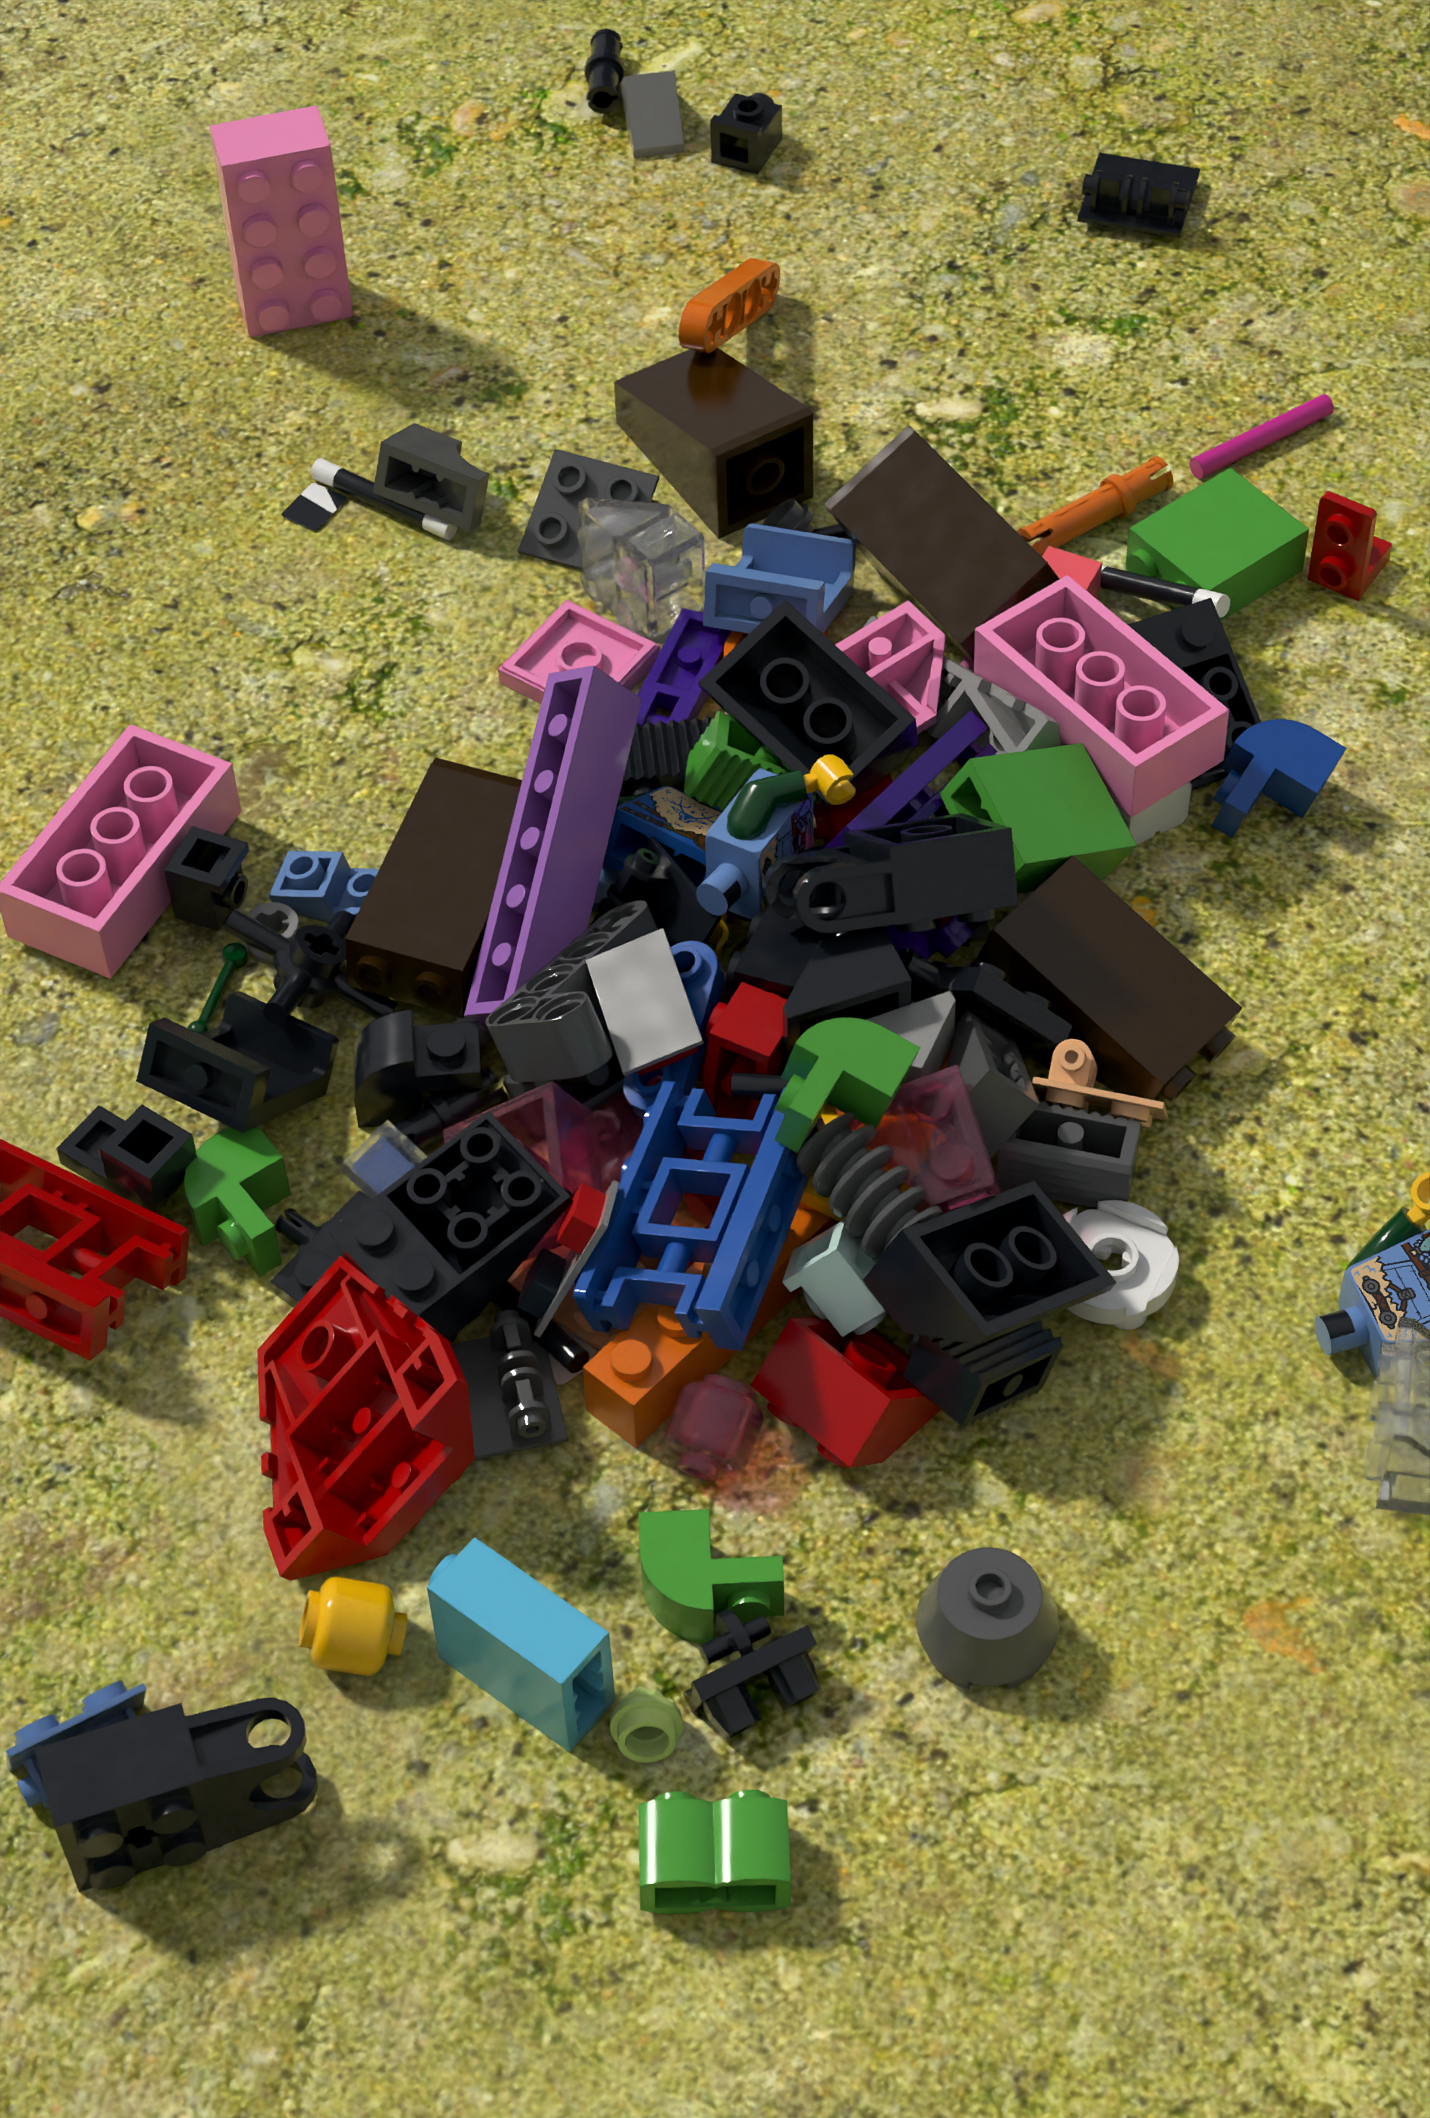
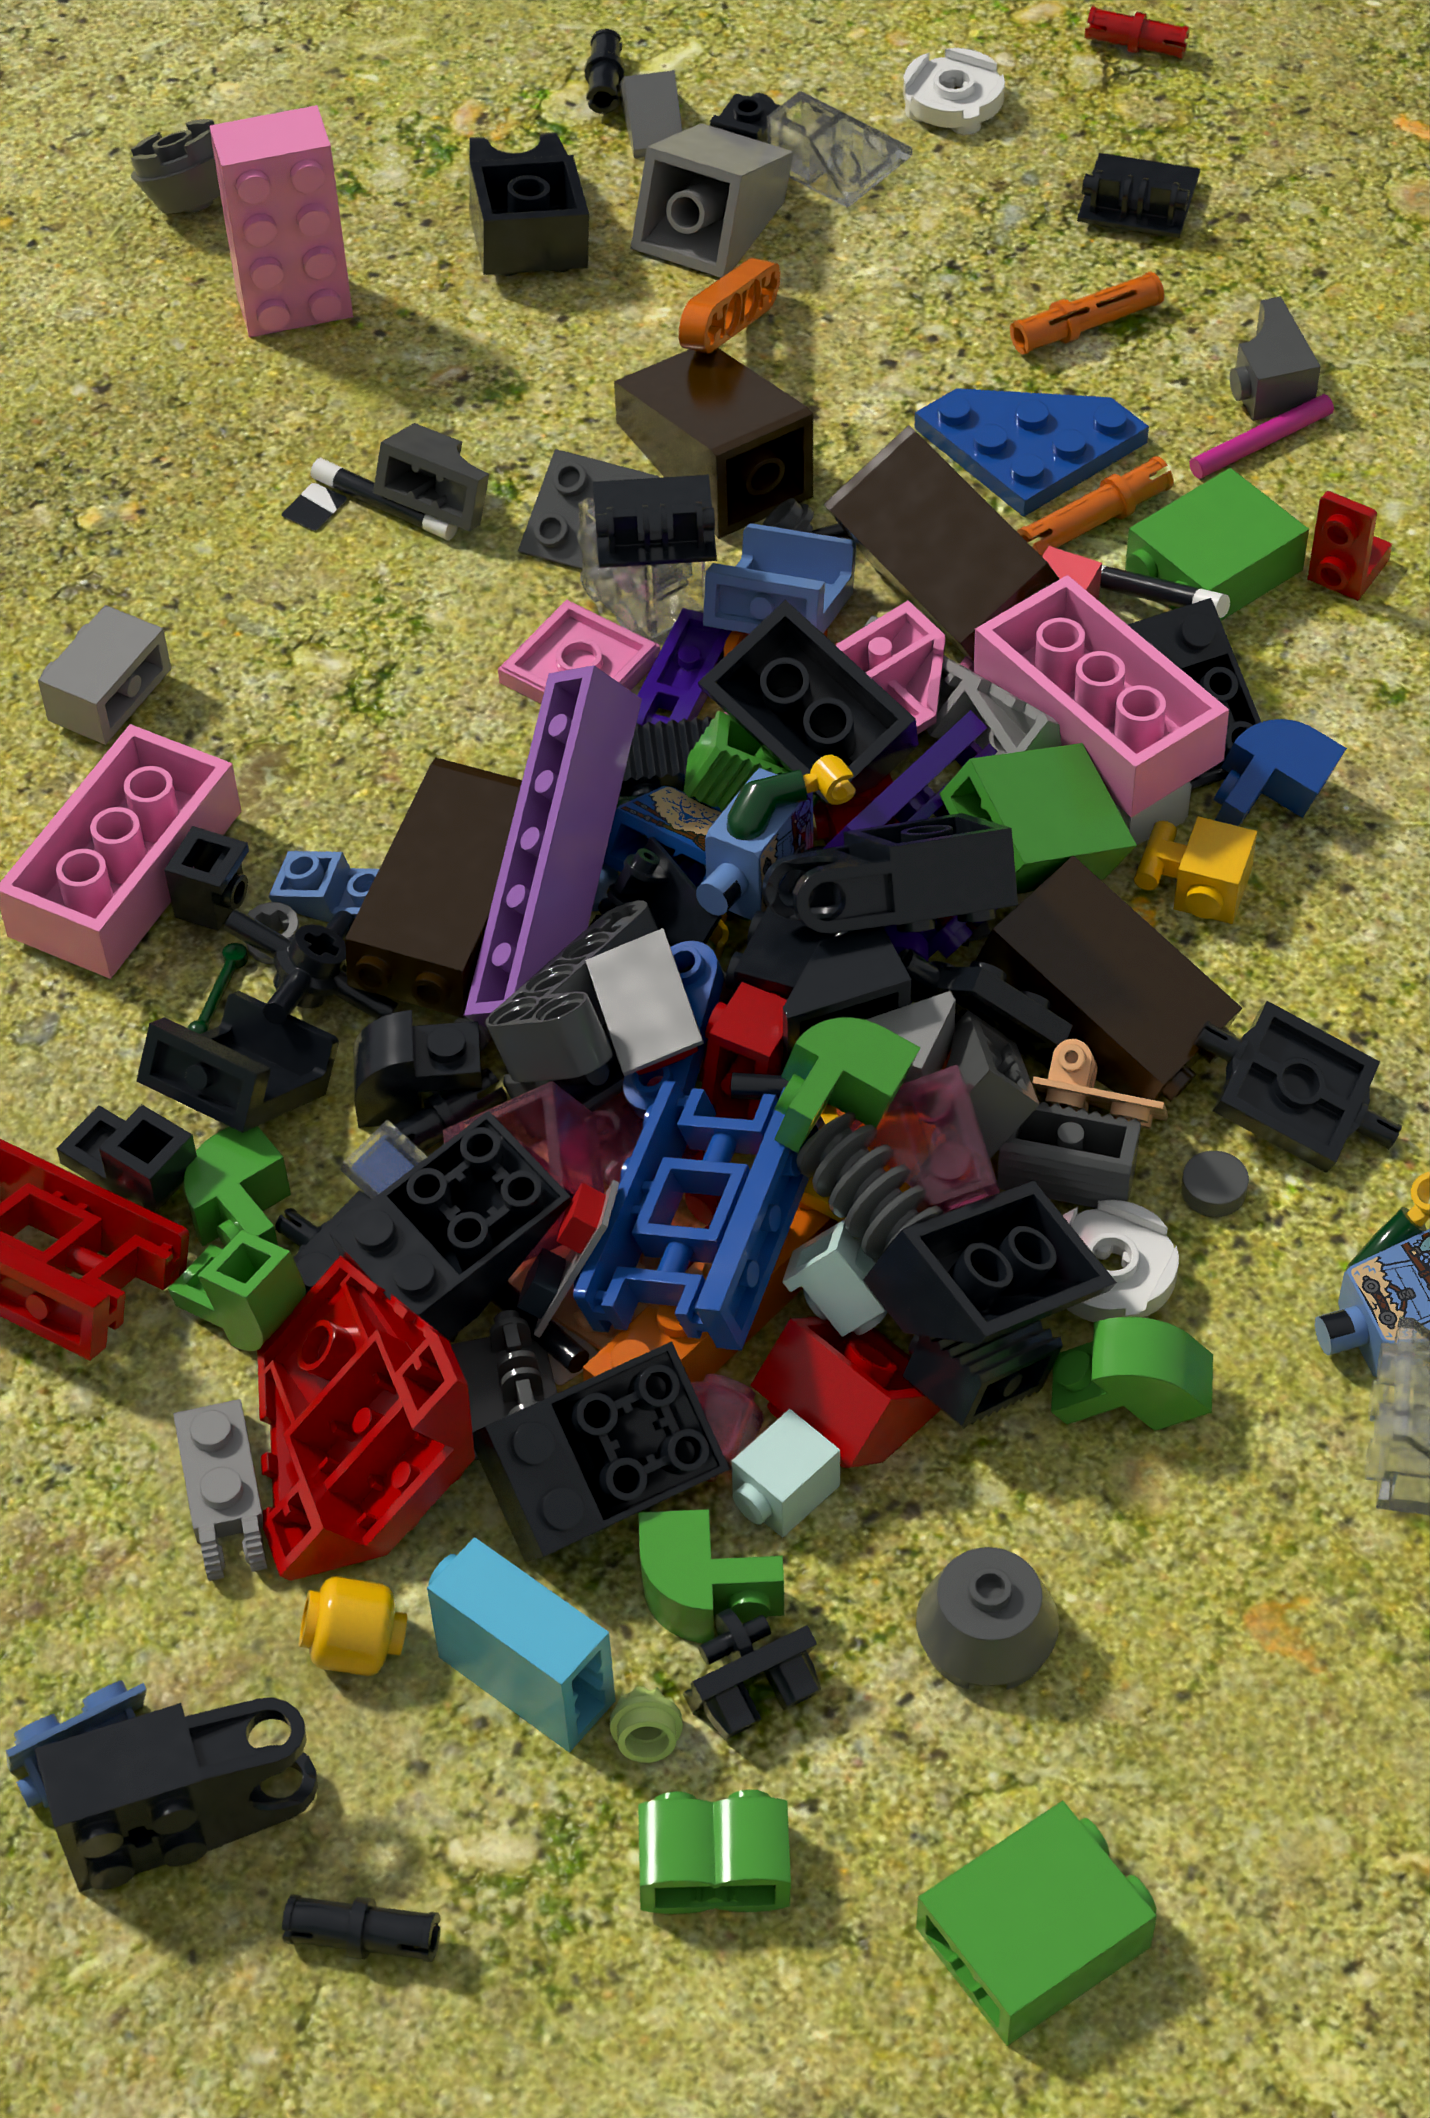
(104, 674): none -> light grey brick
(178, 169): none -> dark grey cone
(220, 1482): none -> light grey hinge
(241, 1288): none -> bright green brick
(361, 1928): none -> black pin
(527, 208): none -> black brick
(598, 1452): none -> black slope
(654, 521): none -> black hinge
(708, 197): none -> light grey slope
(785, 1474): none -> light aqua brick
(833, 149): none -> clear slope
(932, 96): none -> white plate
(1030, 443): none -> blue plate
(1037, 1921): none -> bright green brick
(1068, 319): none -> orange pin
(1136, 1365): none -> bright green brick
(1137, 32): none -> red pin
(1208, 869): none -> yellow brick
(1214, 1183): none -> dark grey tile
(1276, 366): none -> dark grey arch
(1297, 1086): none -> black plate

